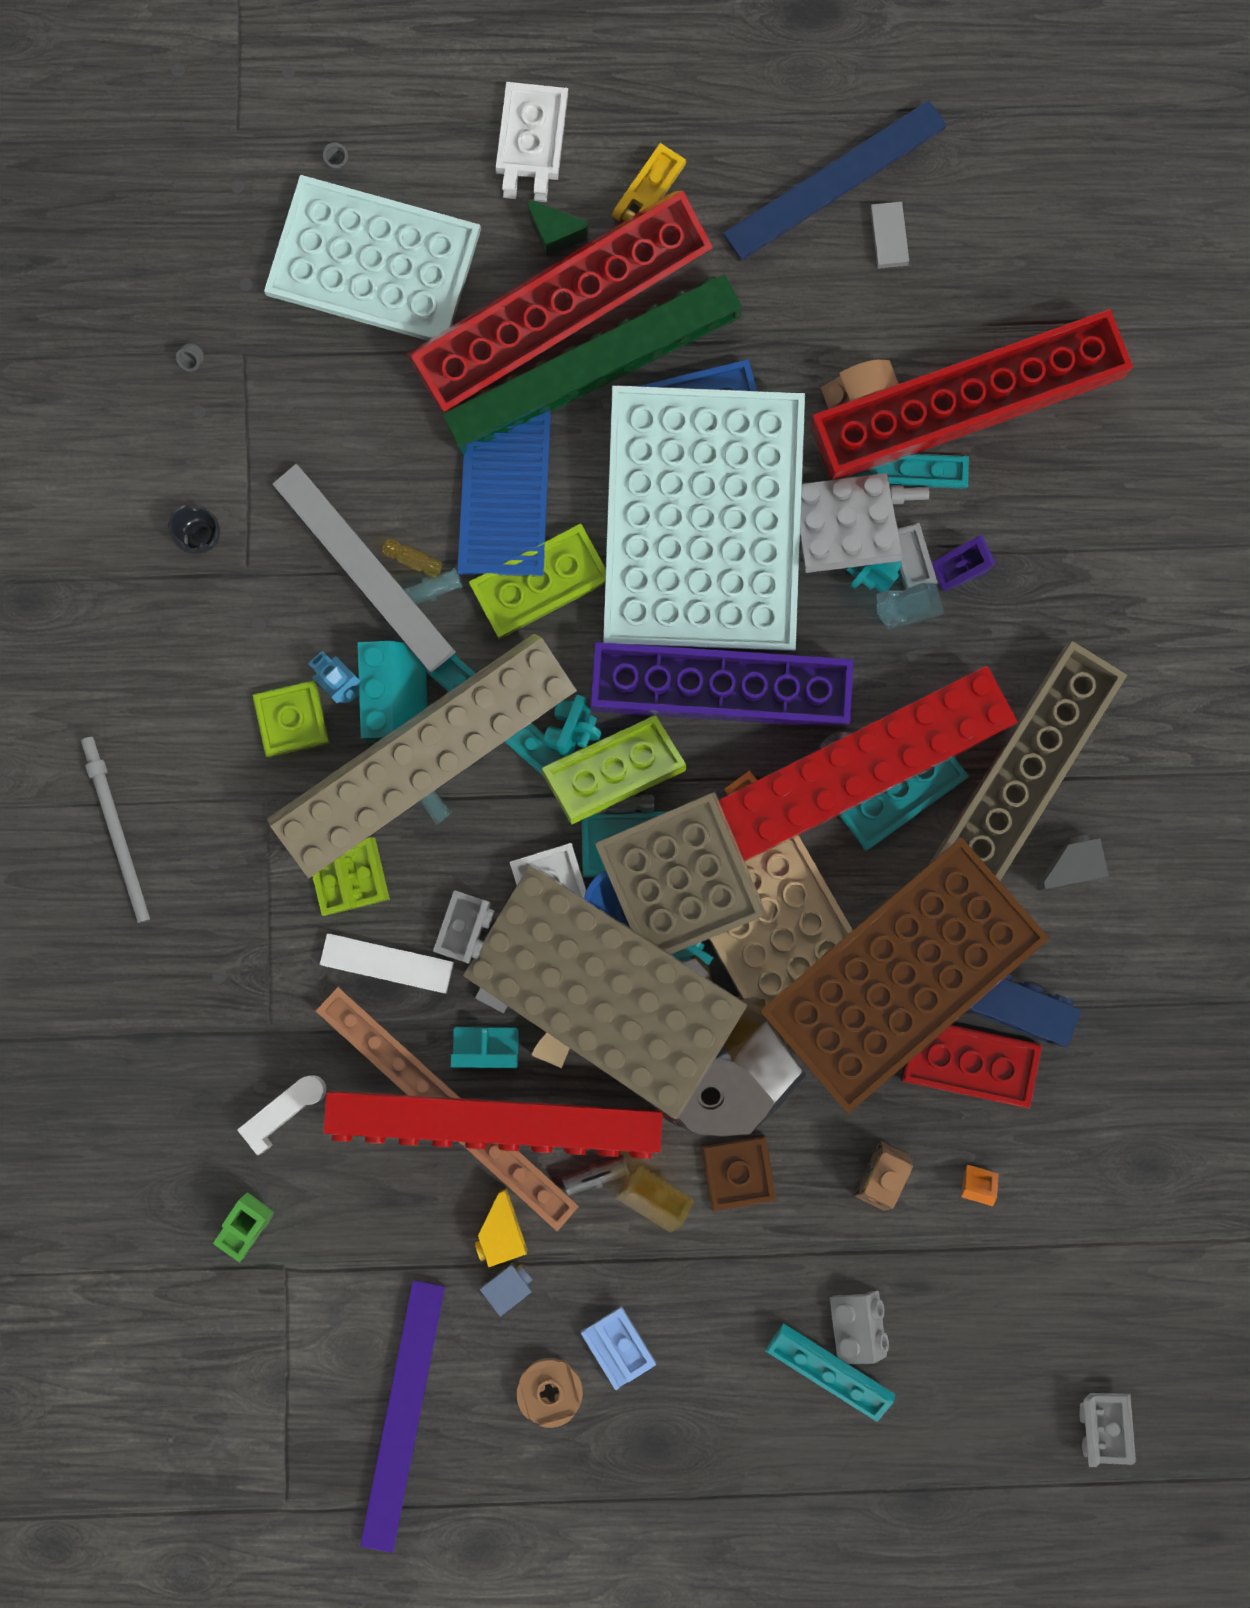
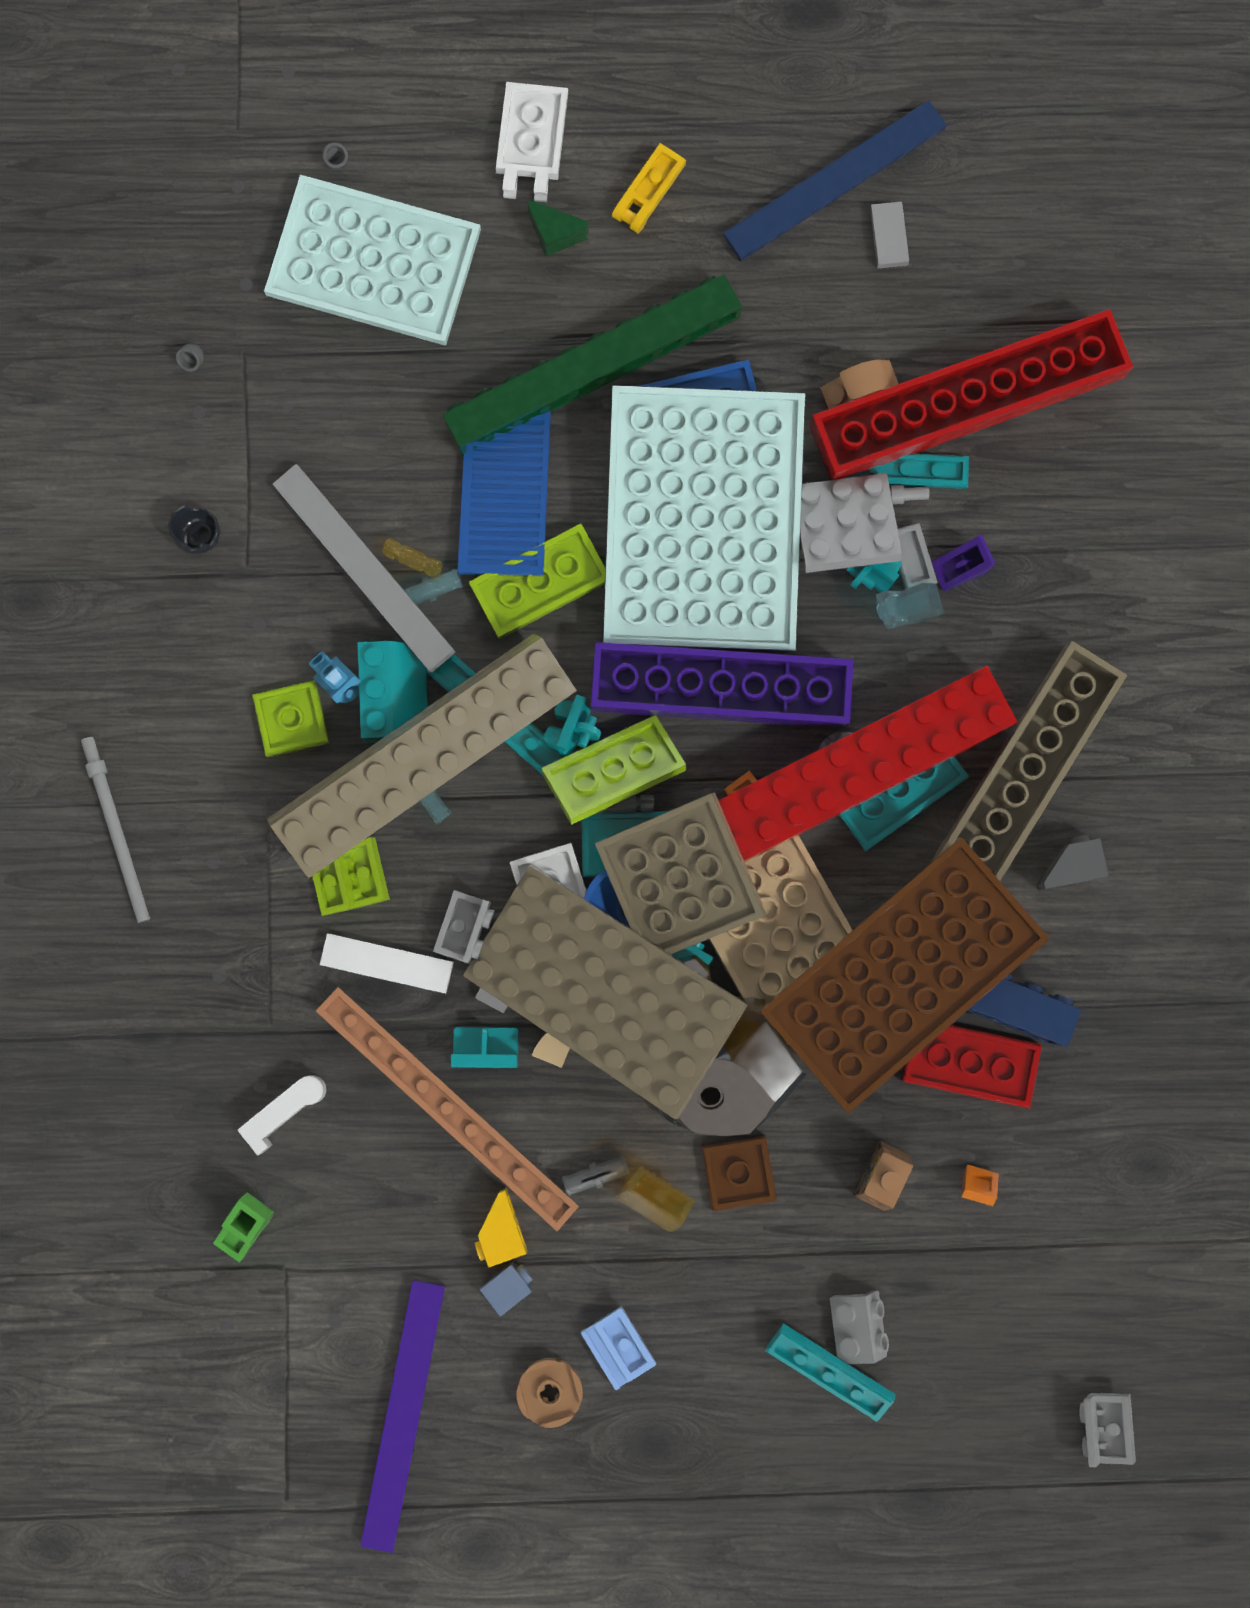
(492, 1122): red brick -> none
(560, 300): red brick -> none

